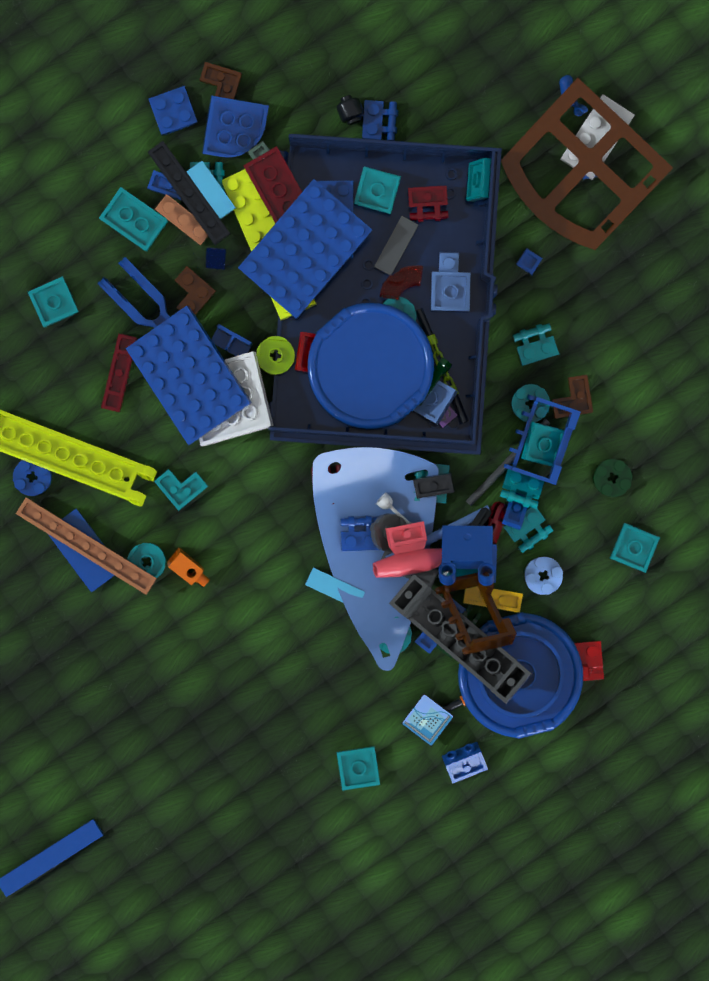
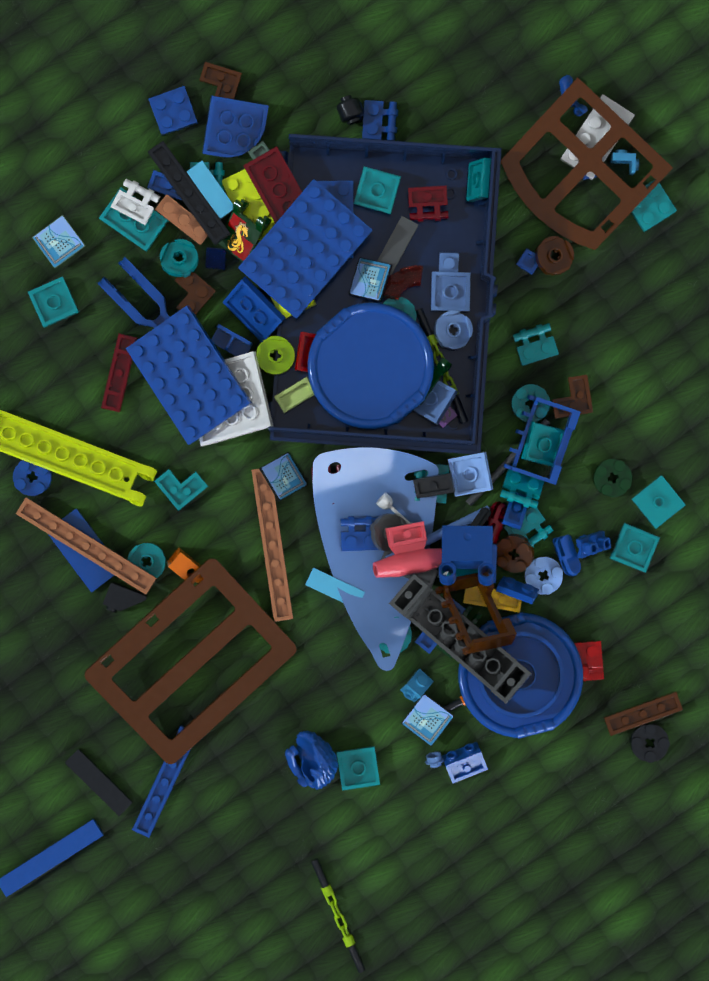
(58, 241): none -> piece
(99, 782): none -> black tile
(122, 597): none -> black slope
(132, 207): none -> white plate
(137, 711): none -> reddish brown door
(158, 795): none -> blue tile
(179, 268): none -> teal plate
(243, 231): none -> flag
(253, 309): none -> blue plate
(272, 548): none -> nougat plate
(283, 476): none -> piece
(293, 765): none -> blue arm
(294, 395): none -> yellowish green tile
(317, 759): none -> blue hair
(328, 891): none -> piece
(370, 279): none -> piece
(416, 686): none -> dark azure bracket
(434, 759): none -> medium blue plate
(459, 321): none -> light blue plate
(470, 474): none -> light blue plate
(517, 590): none -> blue plate
(522, 547): none -> reddish brown plate
(549, 265): none -> reddish brown plate
(567, 555): none -> blue arm
(592, 544): none -> blue hips
(623, 157): none -> dark azure bracket
(638, 742): none -> black plate
(643, 713): none -> reddish brown plate
(653, 208): none -> teal plate
(658, 502): none -> teal plate

